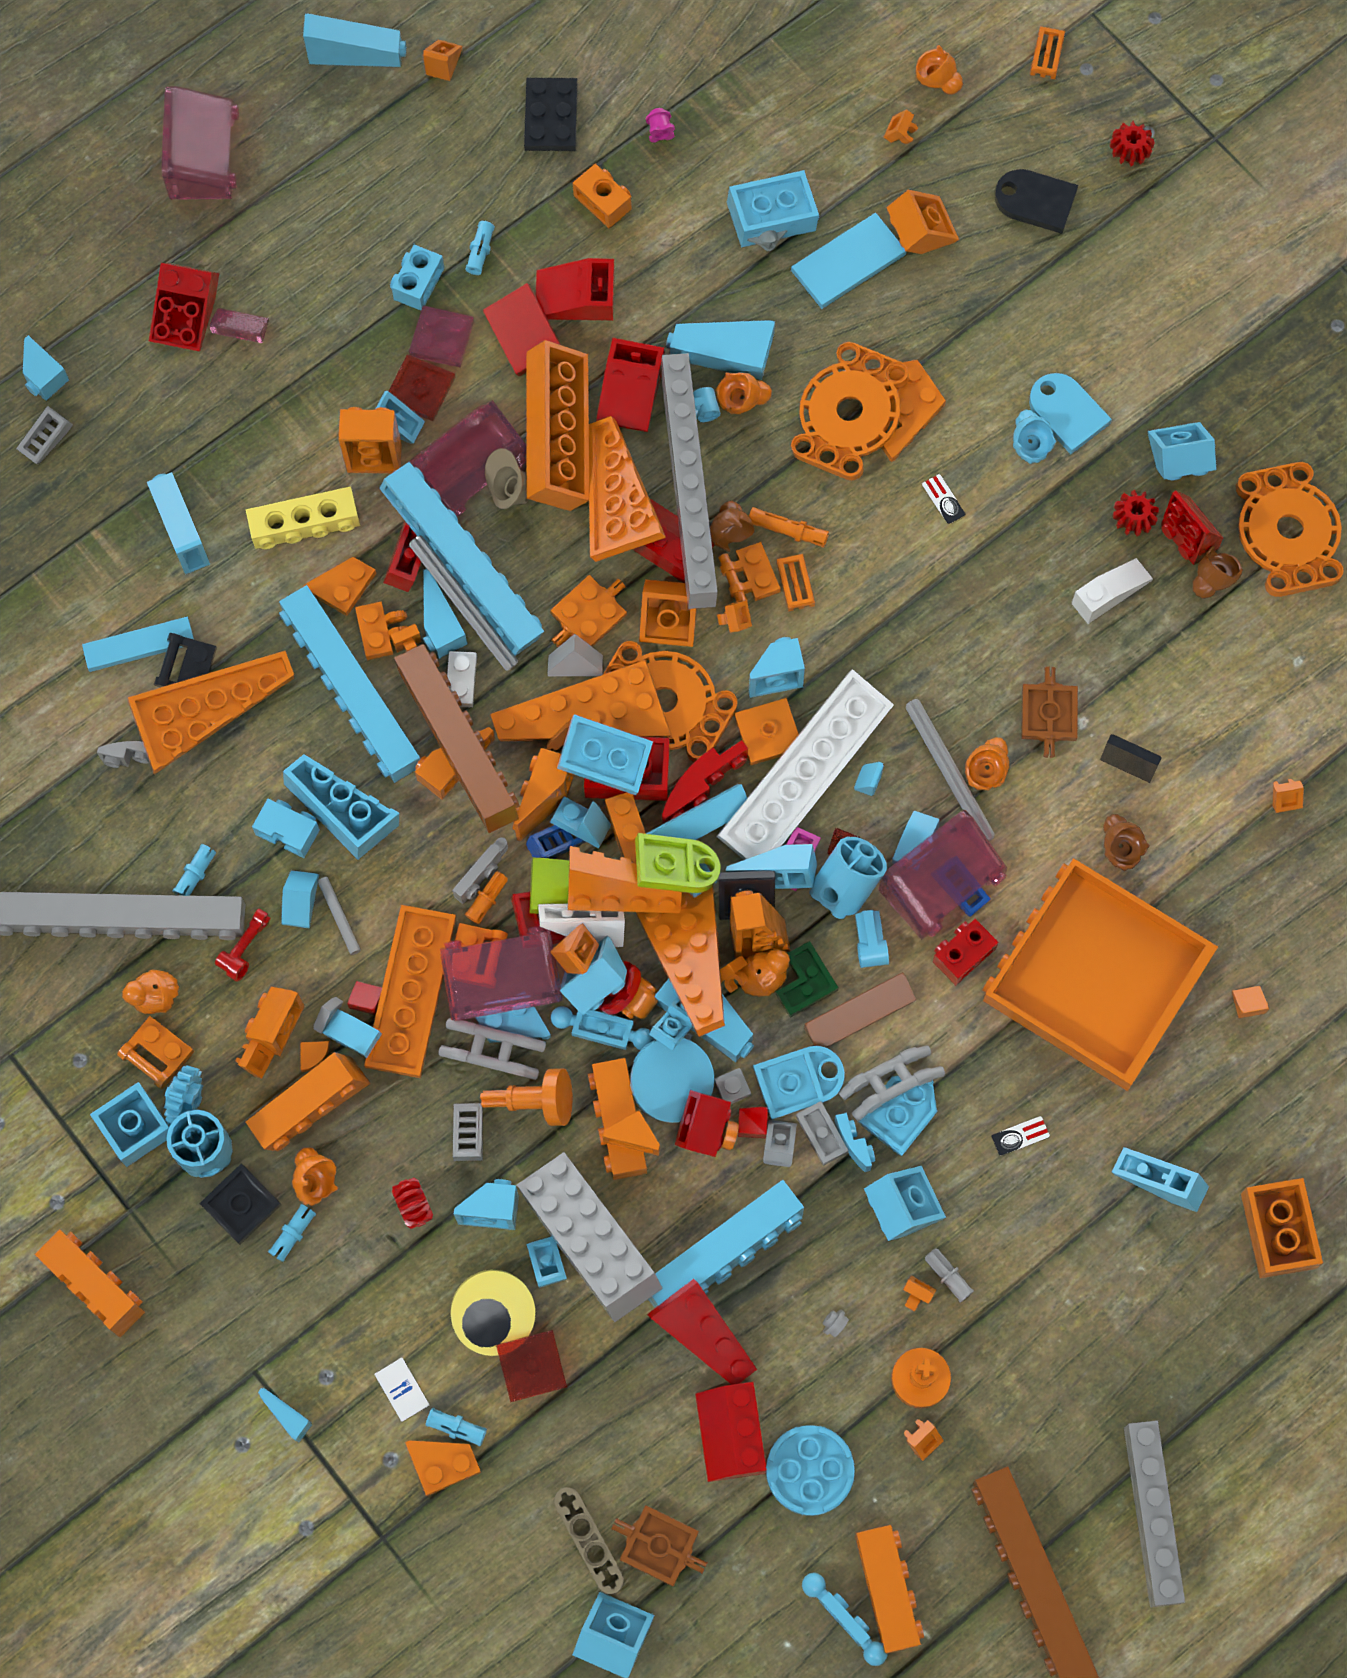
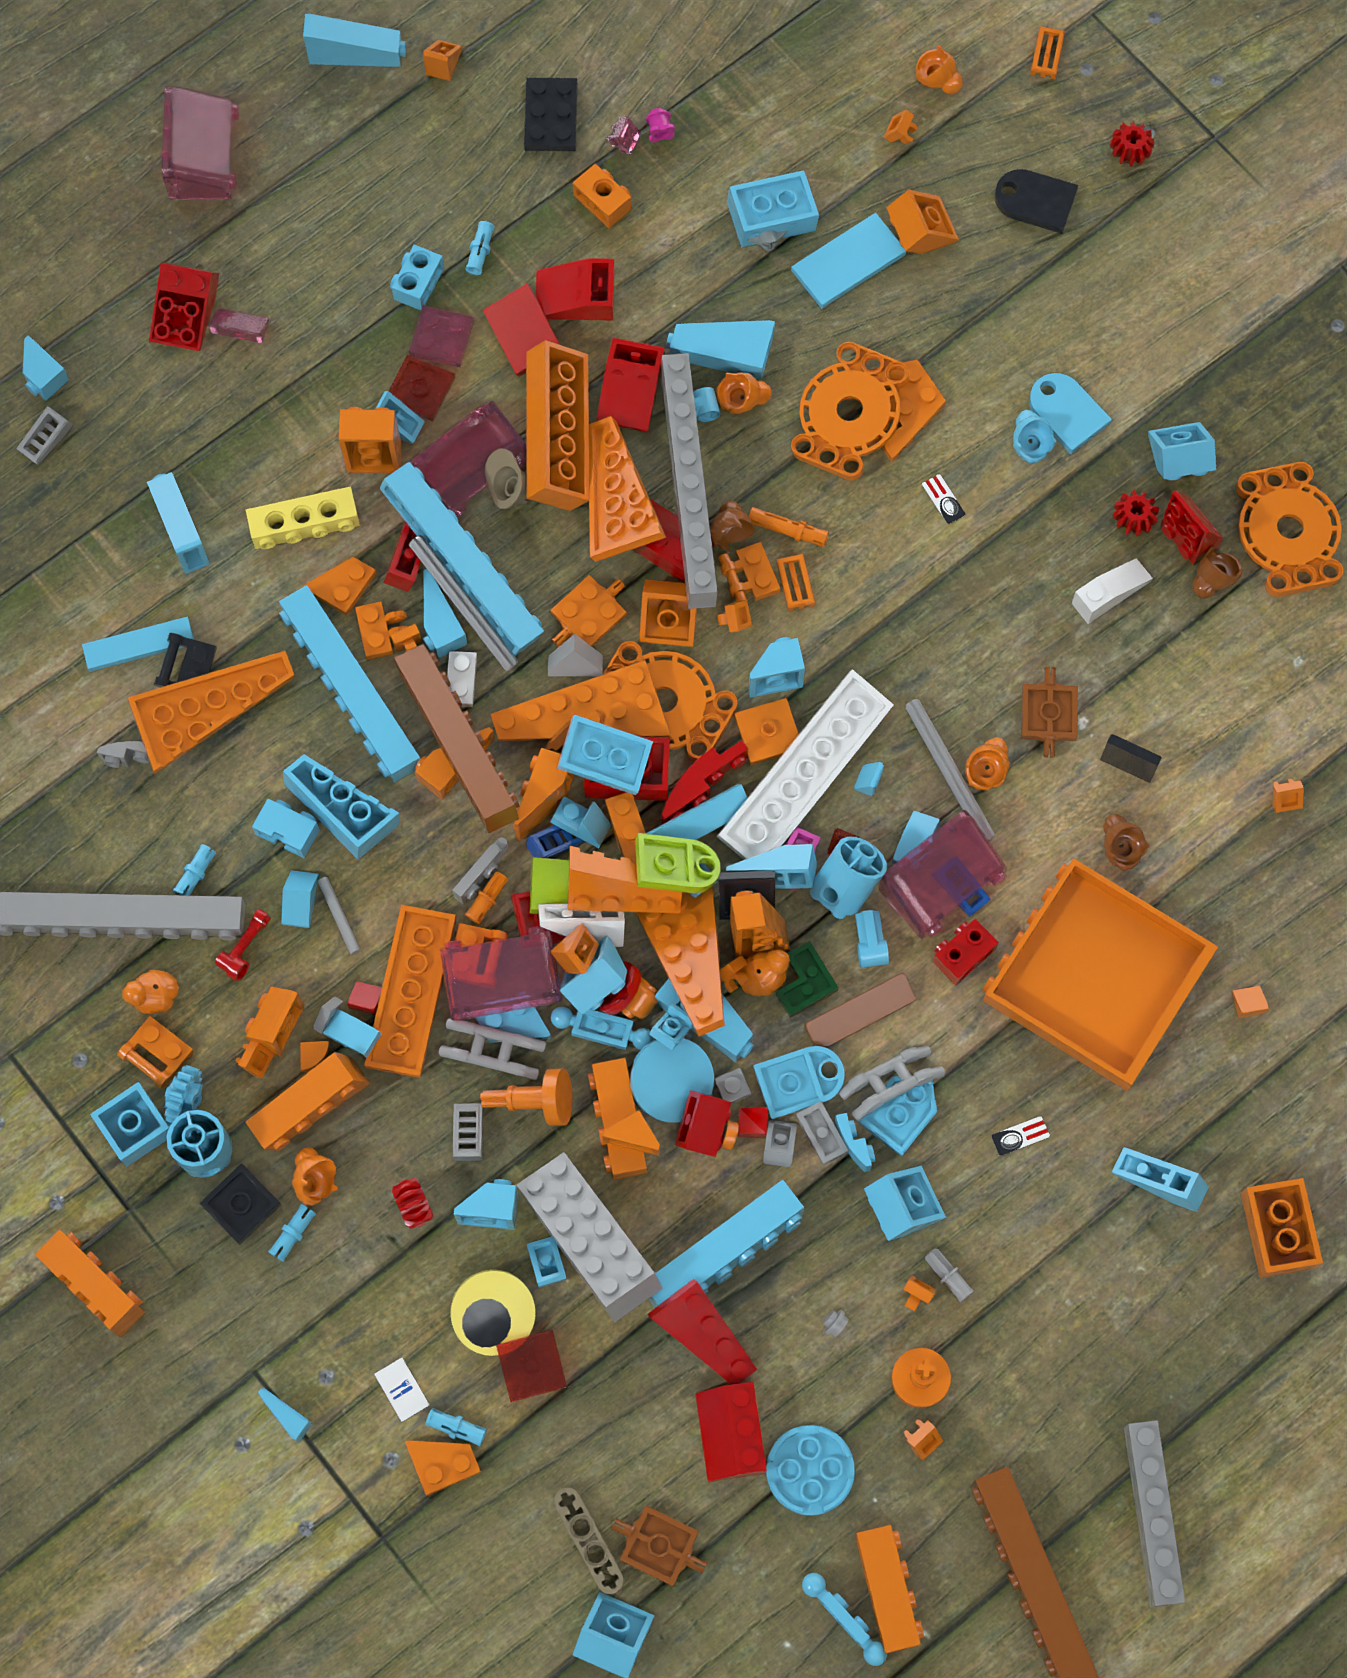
(624, 135): none -> clear pink tile

